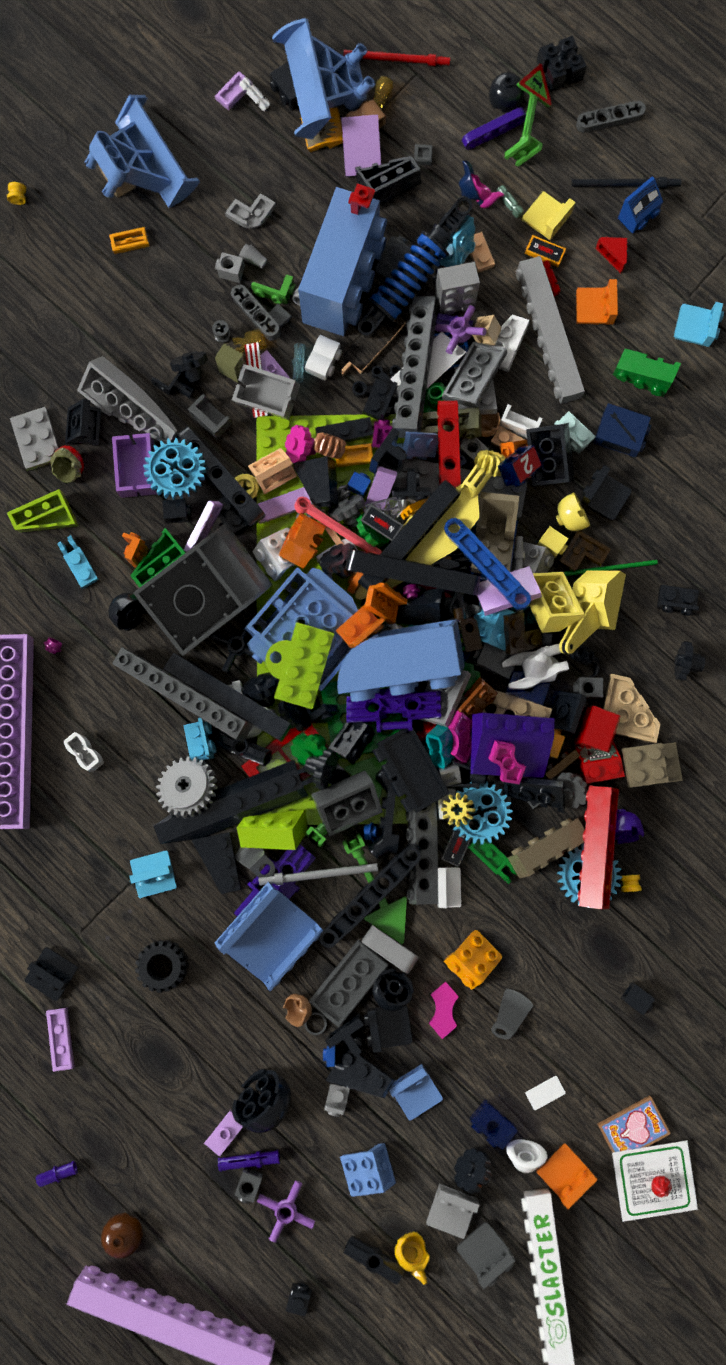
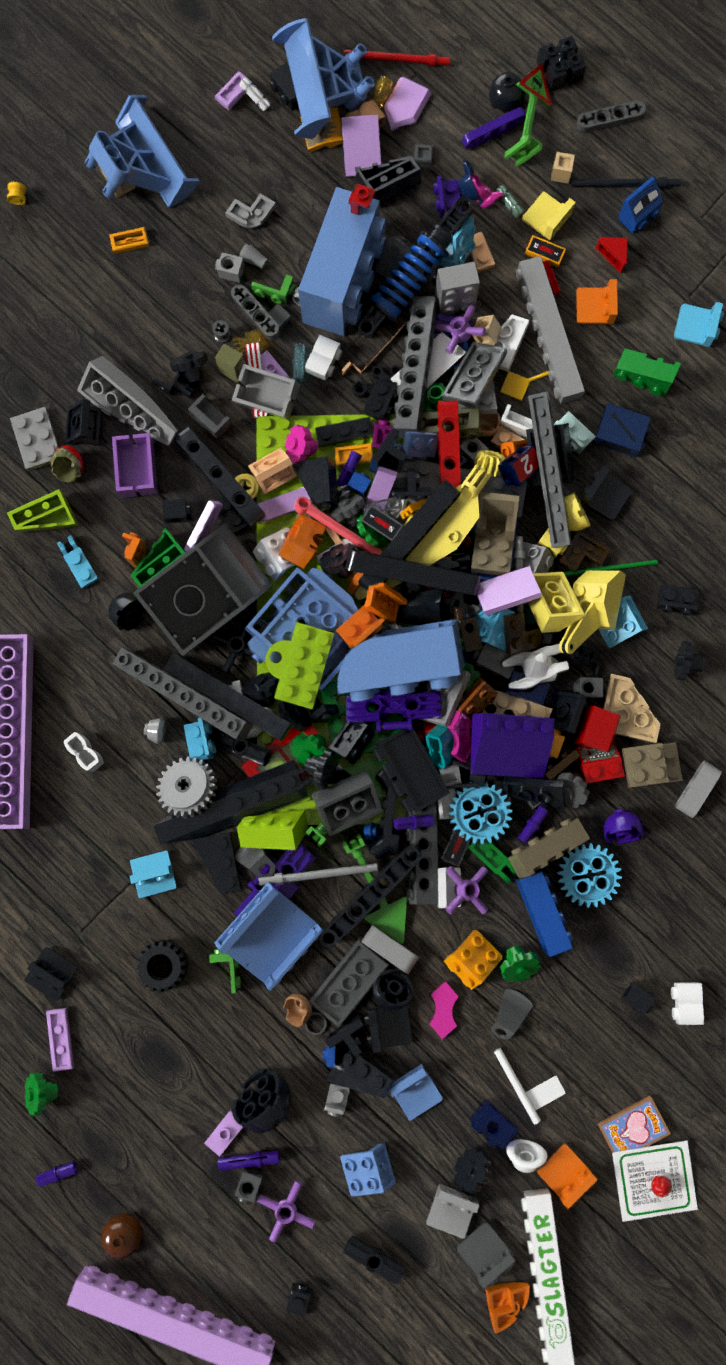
(39, 1093): none -> green plant
(53, 645): magenta plate -> none
(155, 730): none -> light grey cone
(185, 455): medium azure gear -> none
(218, 956): none -> bright green bracket
(329, 445): nougat gear -> none
(349, 468): none -> dark purple axle
(406, 103): none -> lavender tile
(411, 591): magenta plate -> none
(412, 1255): yellow hair -> none
(414, 822): none -> dark purple axle
(448, 194): none -> dark purple bracket
(453, 815): light yellow gear -> none
(460, 890): none -> medium lavender bar
(487, 563): blue plate -> none
(503, 755): dark pink tile -> none
(505, 1303): none -> orange brick
(516, 385): none -> yellow piece
(517, 1086): none -> white bar
(519, 965): none -> green plant
(533, 824): none -> dark purple pin
(543, 913): none -> blue piece
(550, 469): none -> dark grey plate
(562, 167): none -> tan brick
(598, 847): brick -> none
(628, 623): none -> medium azure bracket
(630, 883): yellow wheel -> none
(688, 1003): none -> white brick
(698, 789): none -> light grey beam

